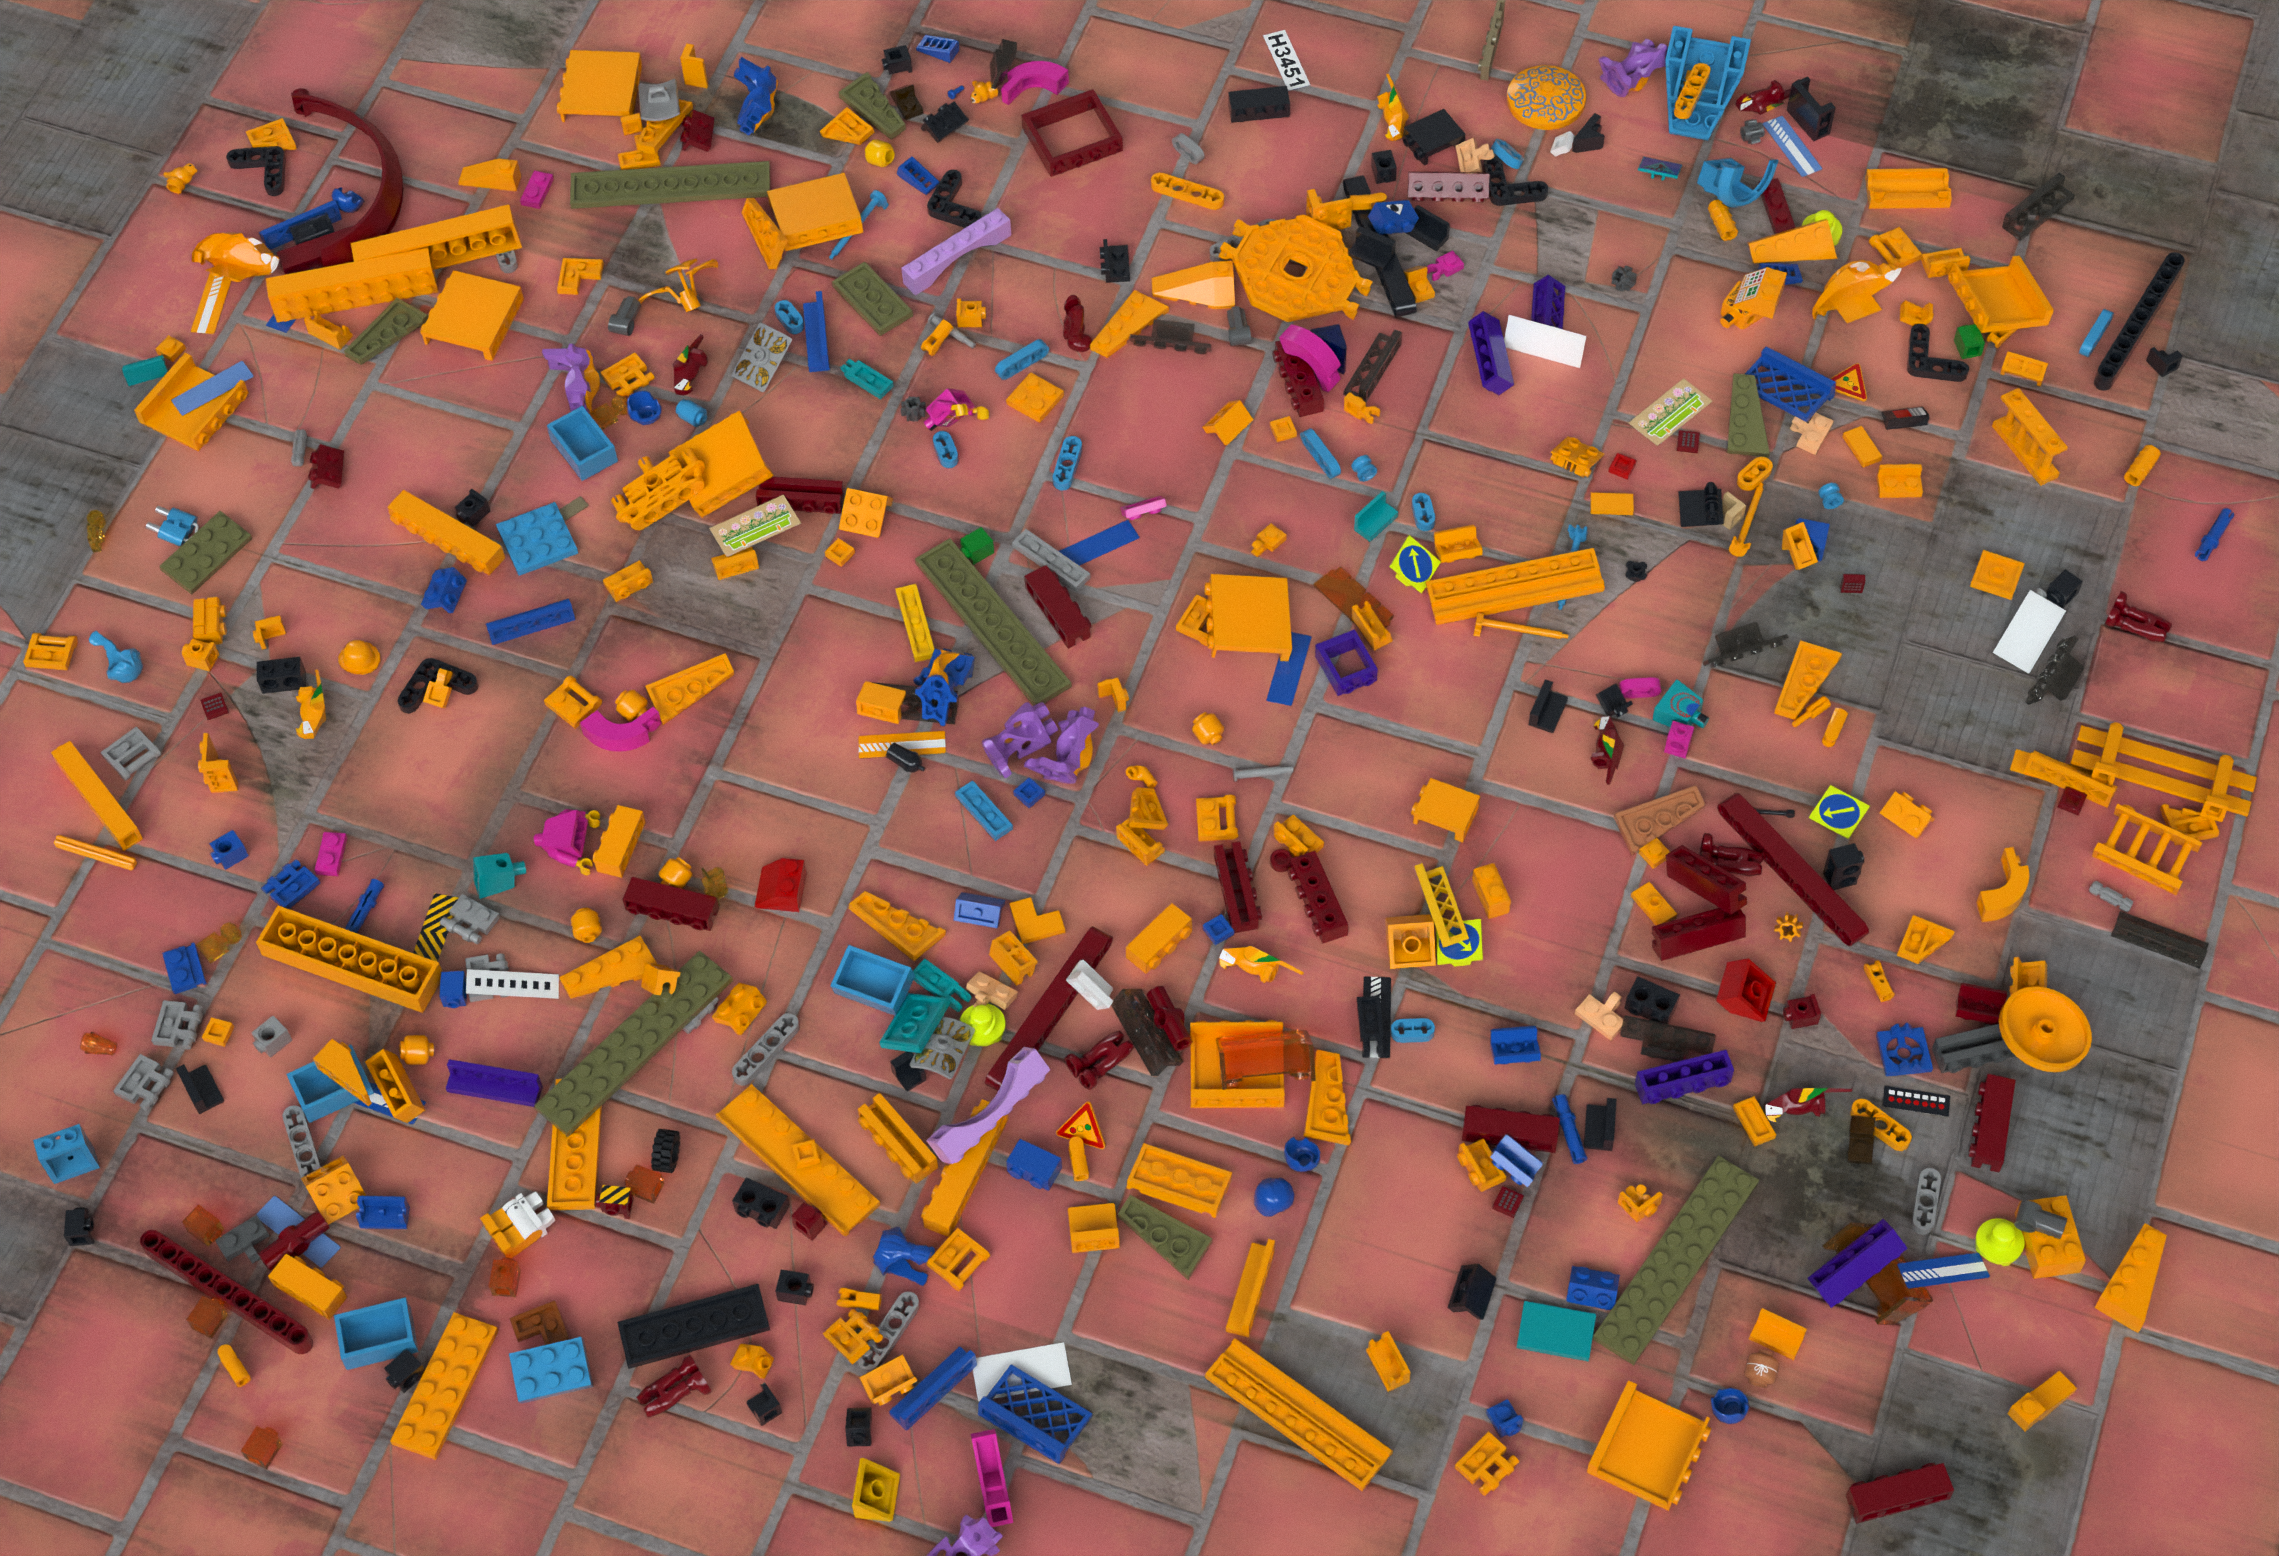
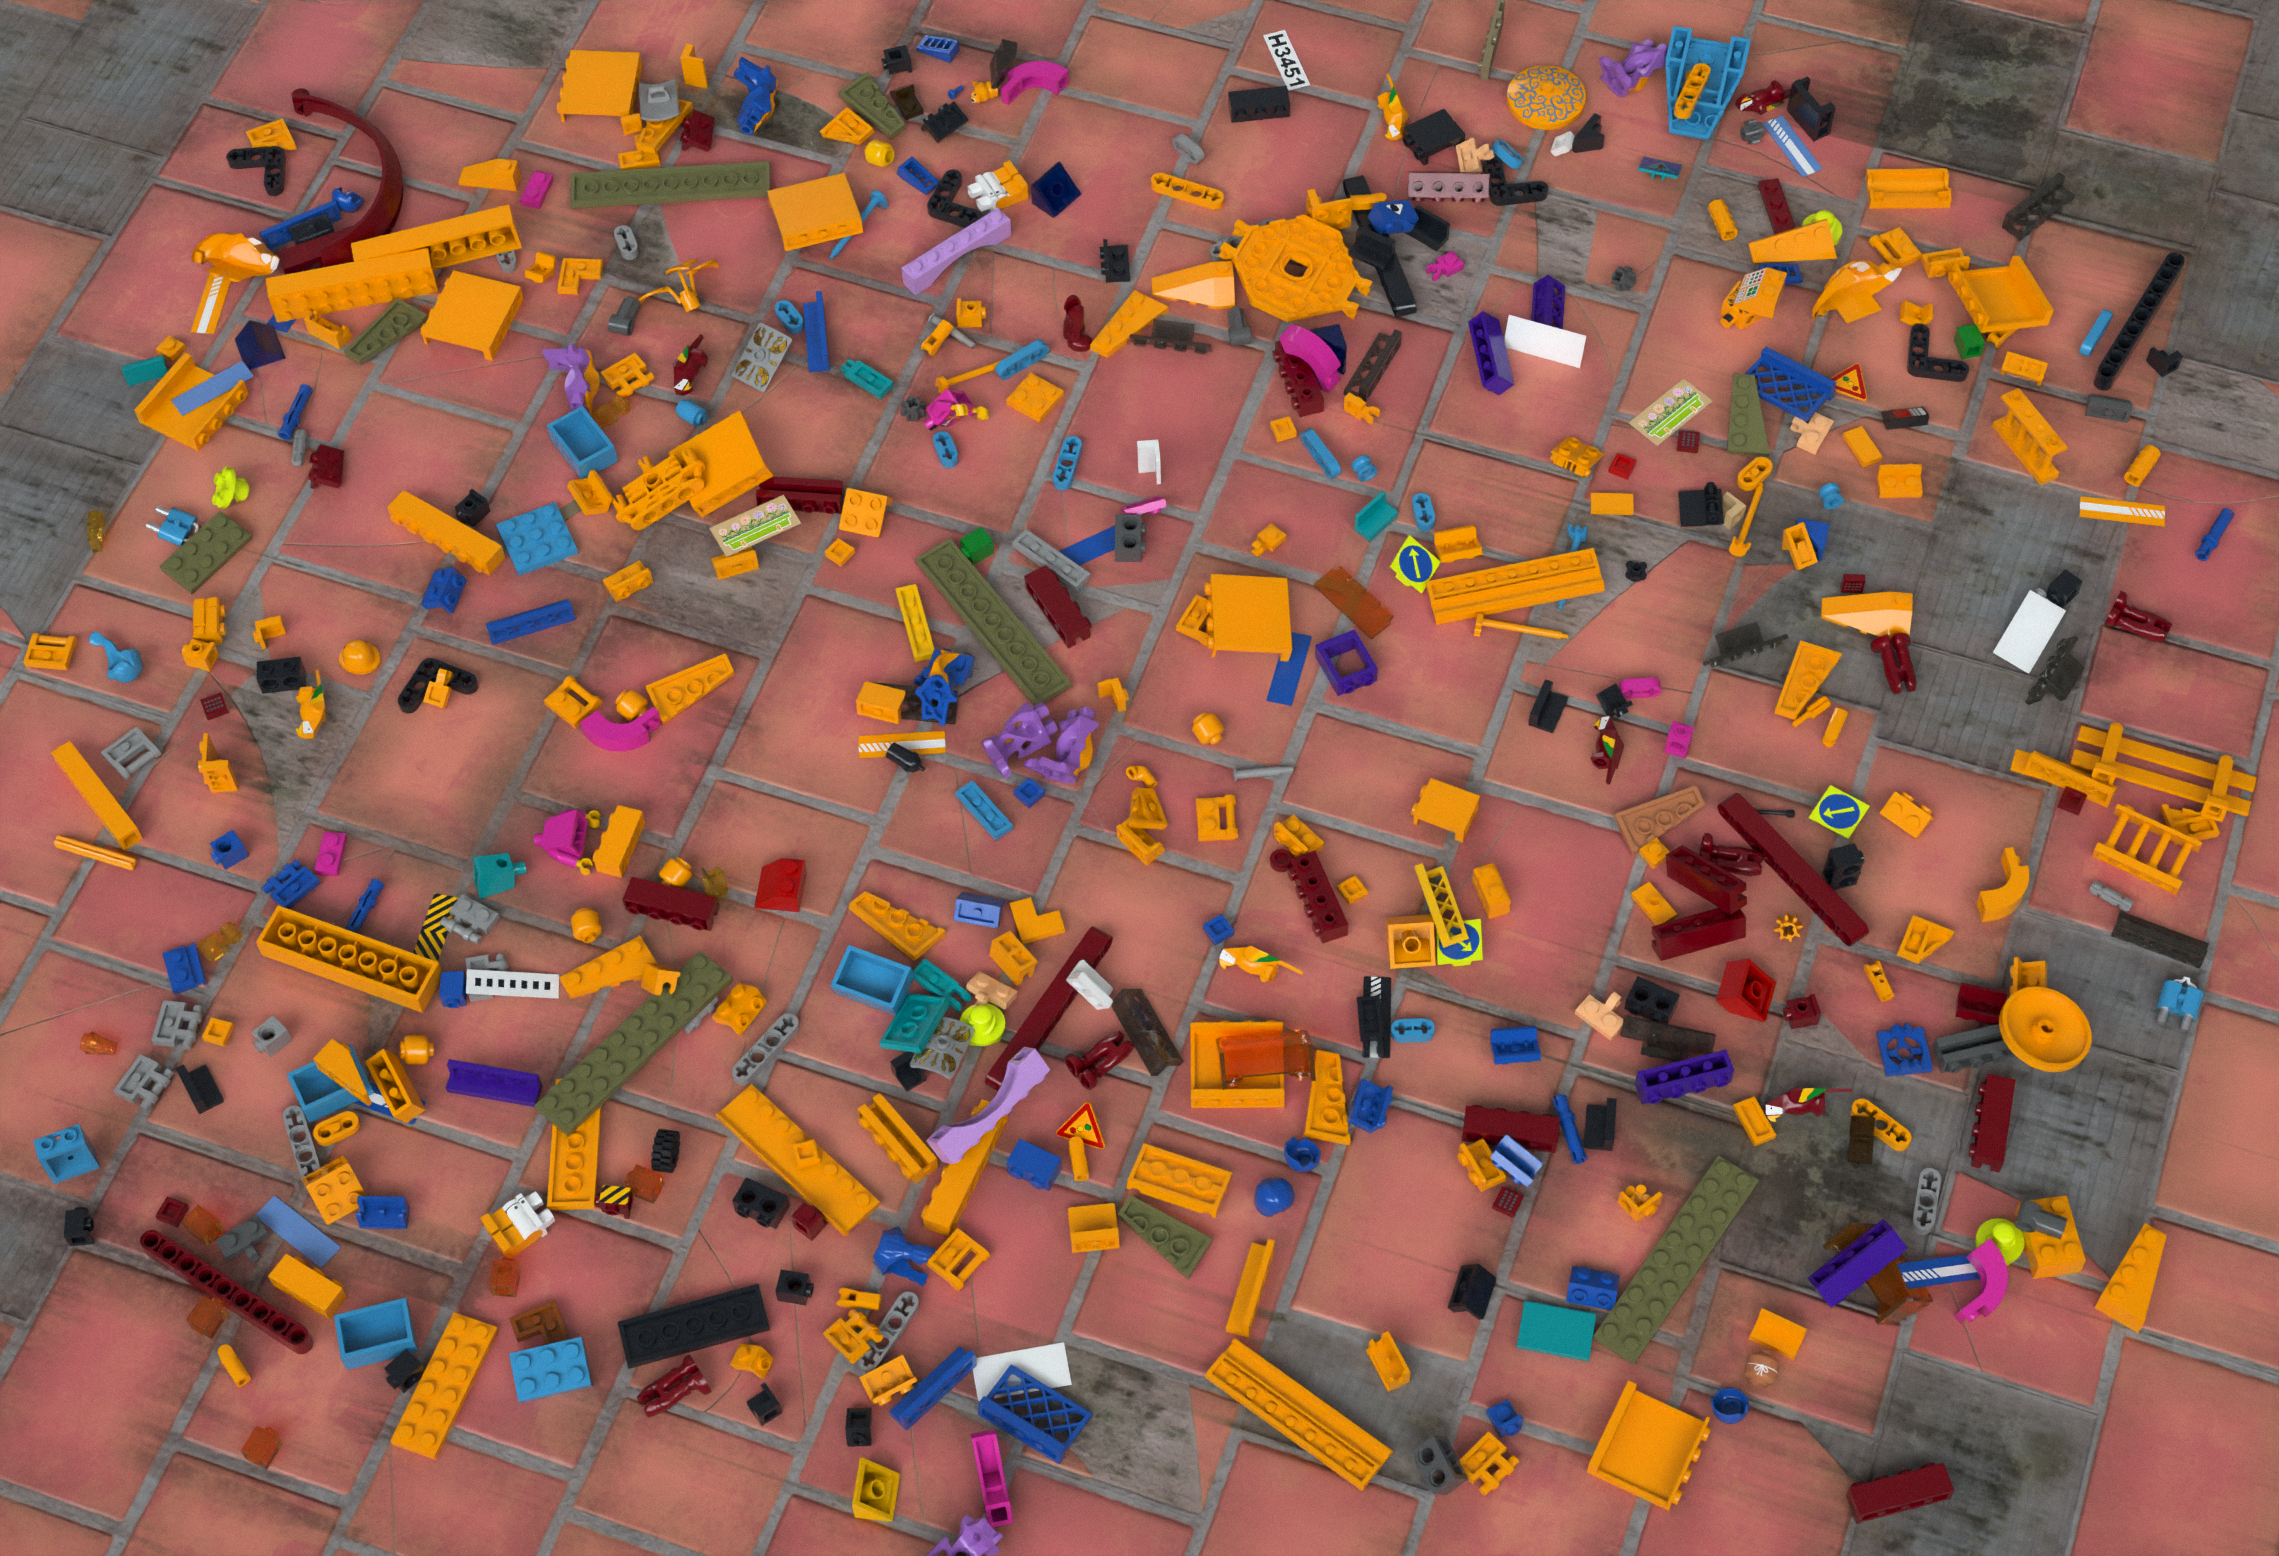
(172, 1212): none -> dark red tile
(179, 177): light orange animal -> none
(229, 488): none -> neon yellow plate
(259, 345): none -> clear blue slope
(291, 418): none -> blue pin
(294, 1240): dark red piece -> none
(336, 1128): none -> light orange plate
(542, 268): none -> light orange bracket
(591, 494): none -> light orange bracket
(623, 243): none -> light grey beam
(643, 408): blue hair -> none
(766, 234): light orange wing -> none
(872, 298): olive plate -> none
(943, 383): none -> light orange piece
(999, 188): none -> hips
(1054, 190): none -> clear blue slope
(1065, 109): dark red window -> none
(1126, 538): none -> dark grey brick
(1149, 458): none -> white panel
(1159, 938): light orange brick -> none
(1169, 1018): dark red piece -> none
(1229, 421): light orange panel -> none
(1236, 887): dark red brick -> none
(1352, 890): none -> light orange tile
(1370, 1106): none -> blue bracket
(1371, 626): light orange hinge -> none
(1383, 166): black brick -> none
(1419, 283): light orange slope -> none
(1444, 1462): none -> dark grey brick
(1680, 705): teal torso -> none
(1723, 180): dark azure piece -> none
(1871, 613): none -> light orange wedge
(1893, 673): none -> dark red piece
(1916, 1101): black sticker -> none
(1994, 1279): none -> dark pink arch
(1997, 574): light orange plate -> none
(2041, 1401): light orange slope -> none
(2108, 408): none -> dark grey panel
(2122, 511): none -> light orange sticker
(2179, 1000): none -> dark azure piece

